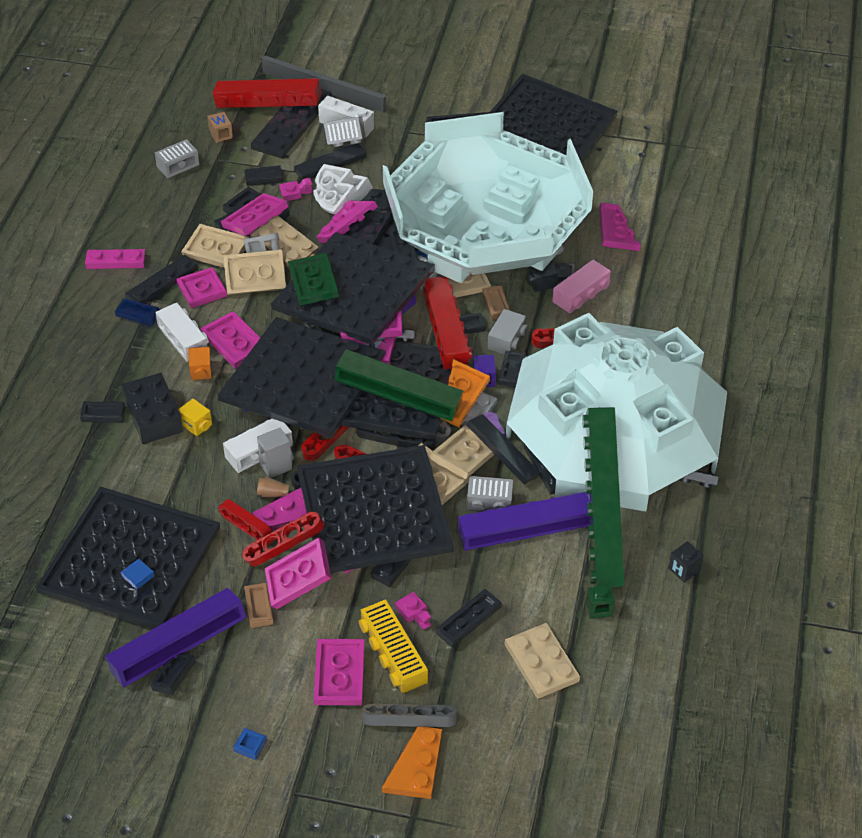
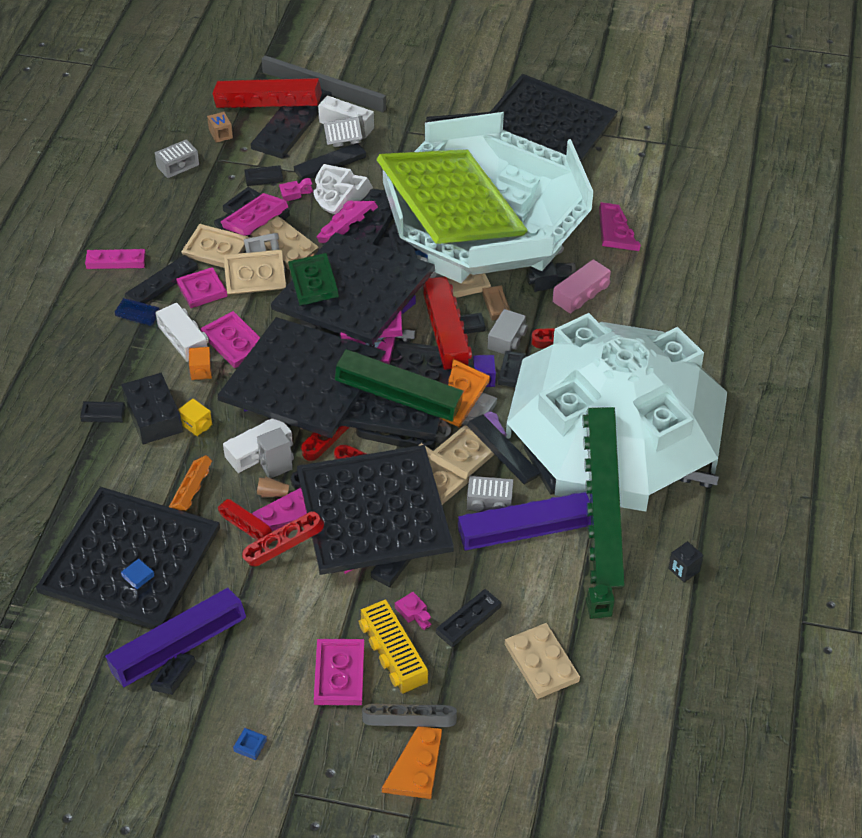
(191, 484): none -> orange plate
(258, 605): medium nougat tile -> none
(297, 573): dark pink plate -> none
(451, 195): none -> lime plate

